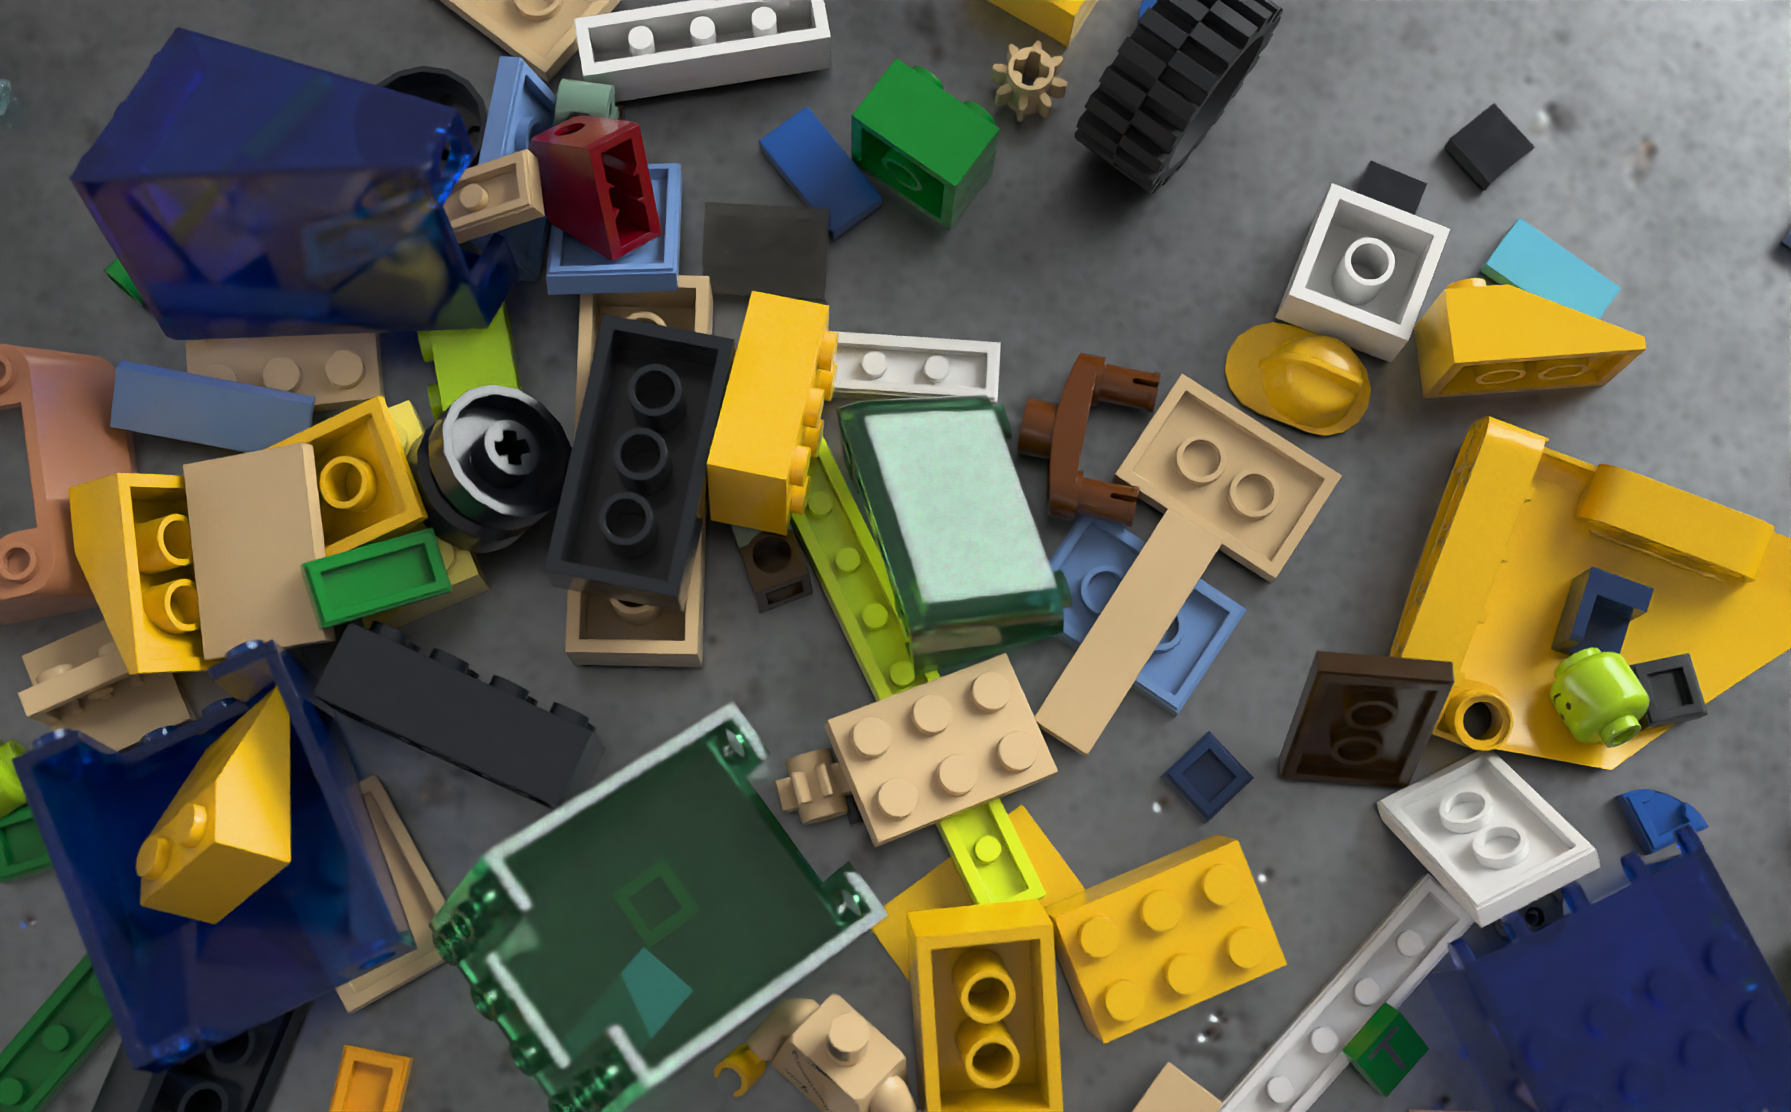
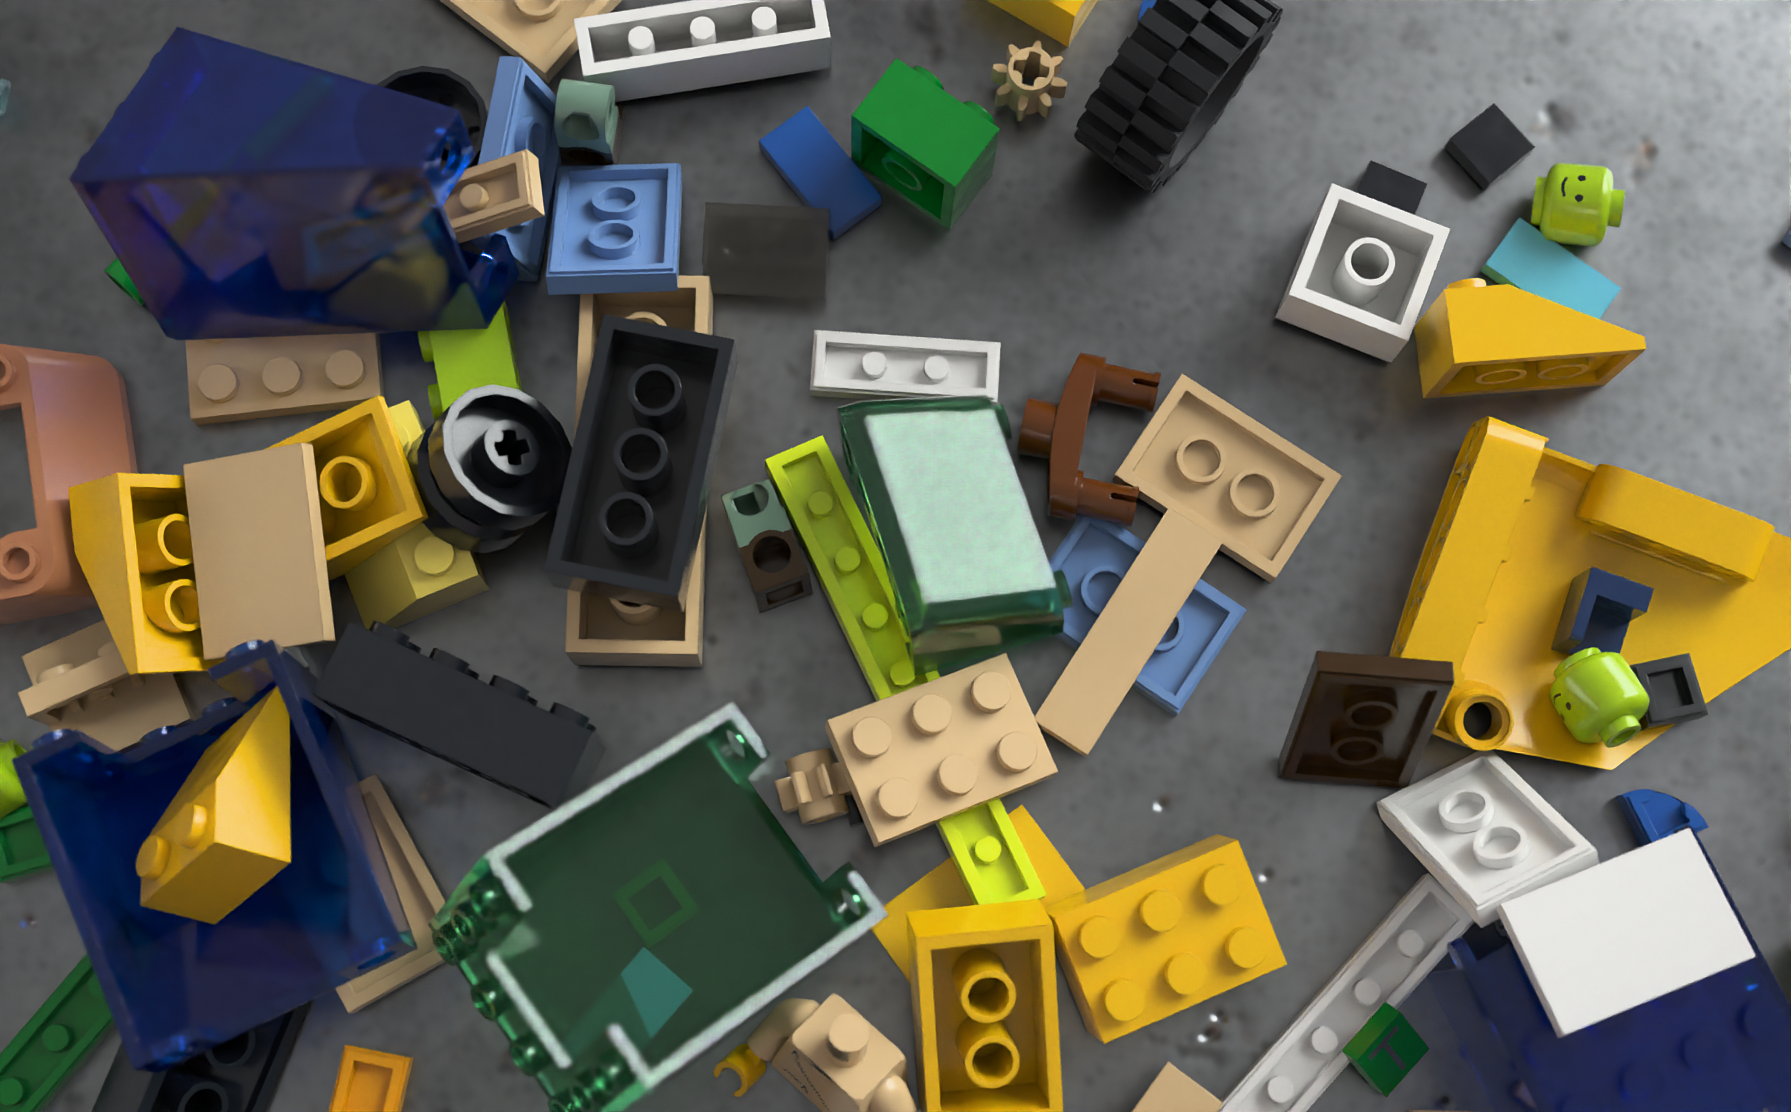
(205, 408): medium blue tile -> none
(375, 578): green tile -> none
(598, 183): dark red torso -> none
(772, 414): yellow brick -> none
(1207, 777): dark blue tile -> none
(1298, 378): yellow piece -> none
(1576, 204): none -> lime head
(1624, 932): none -> white tile

